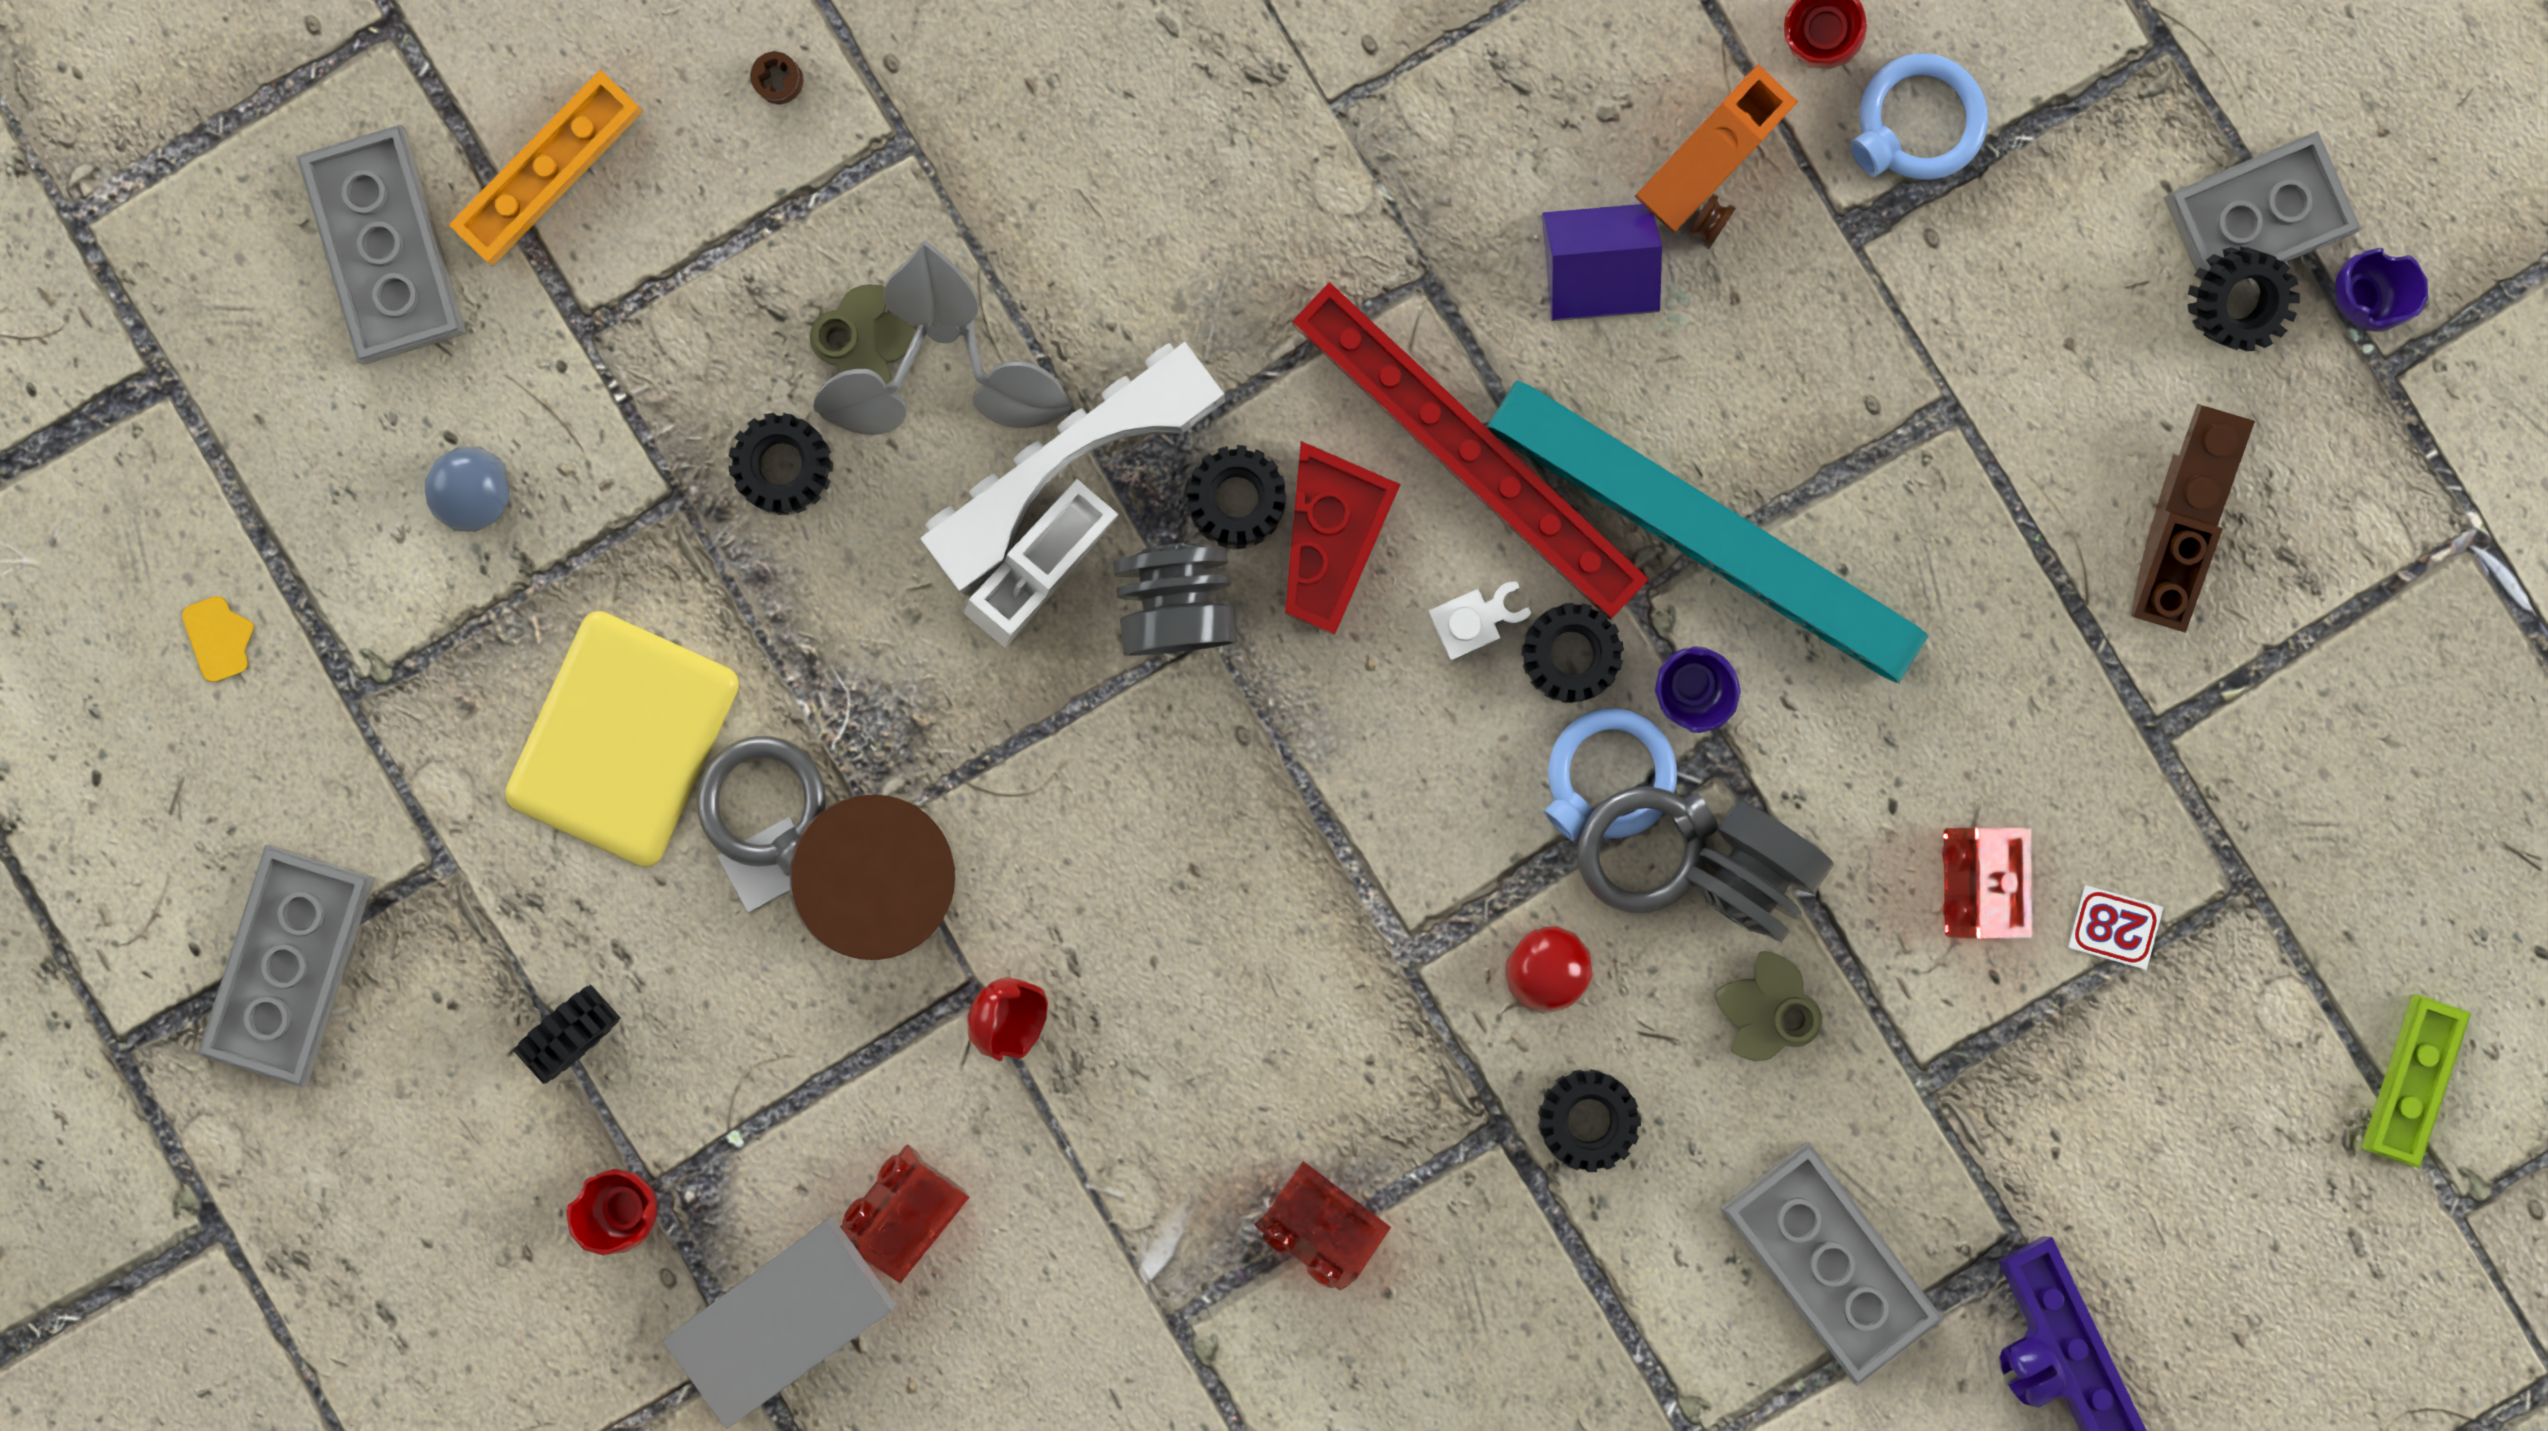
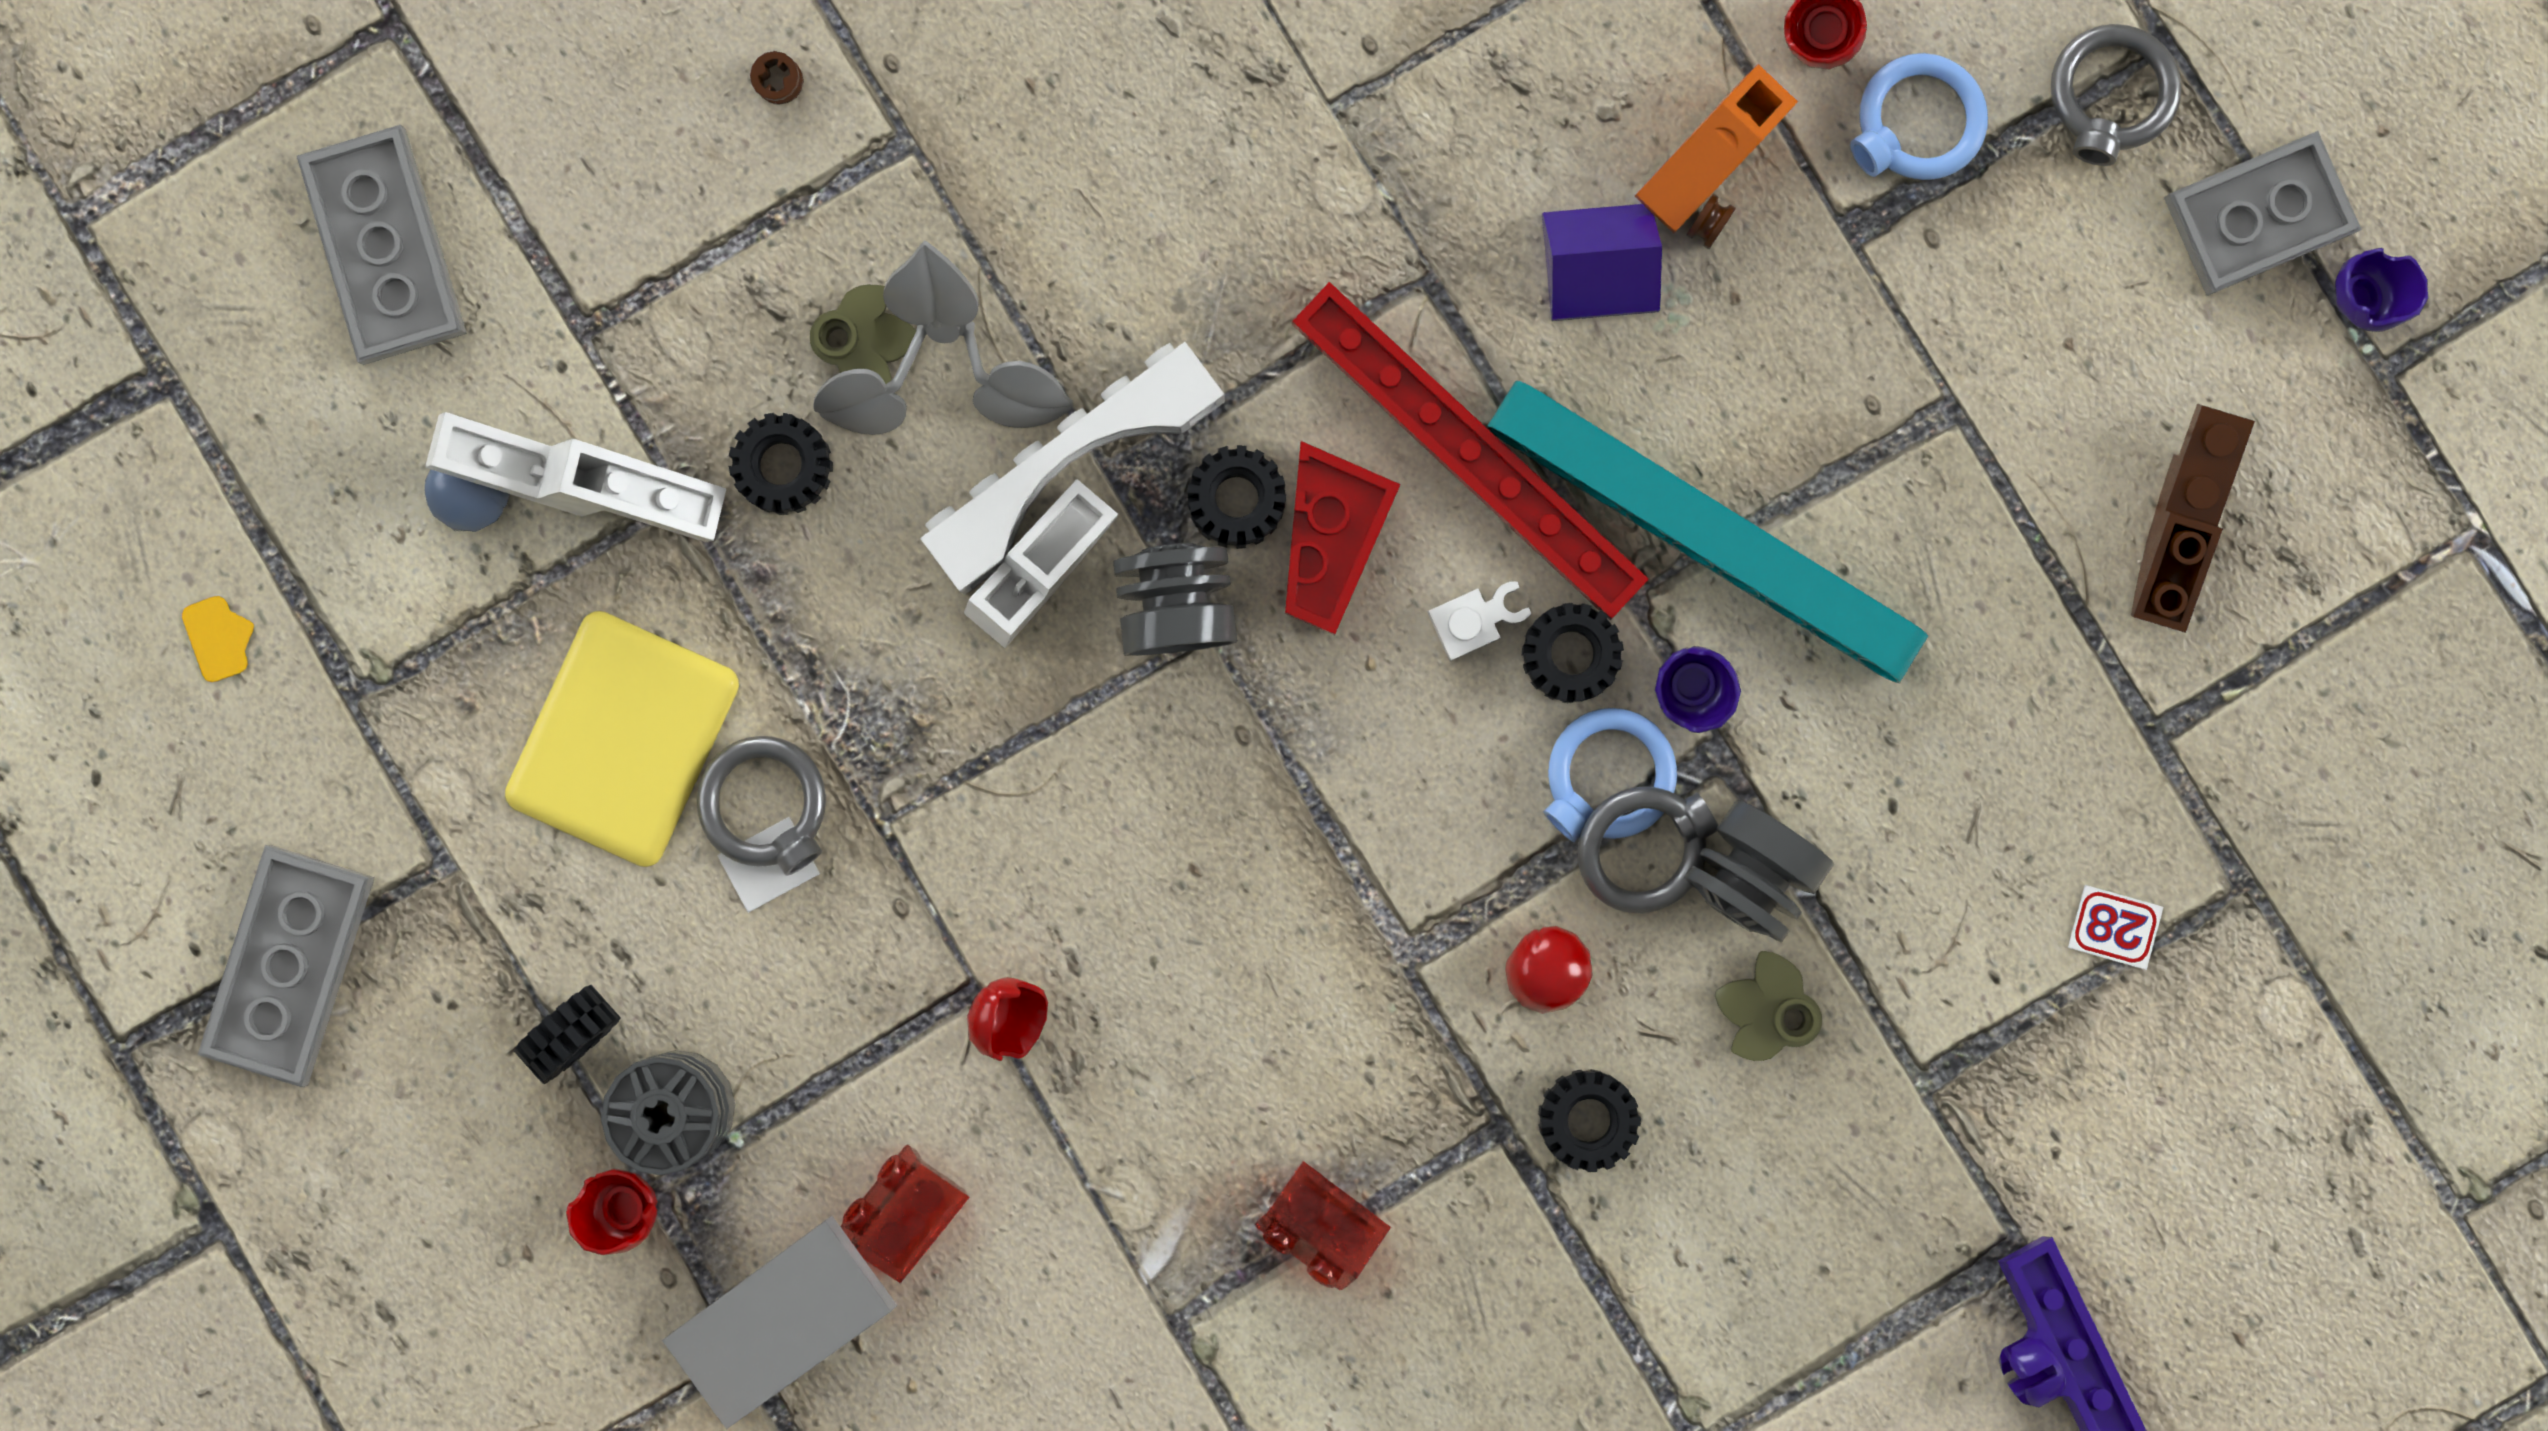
(546, 168): light orange plate -> none
(575, 477): none -> white bracket
(697, 1098): none -> dark grey wheel
(871, 877): reddish brown tile -> none
(1831, 1263): light grey tile -> none
(1987, 882): clear red bracket -> none
(2100, 138): none -> flat silver piece
(2267, 315): black tyre -> none
(2416, 1080): lime tile -> none

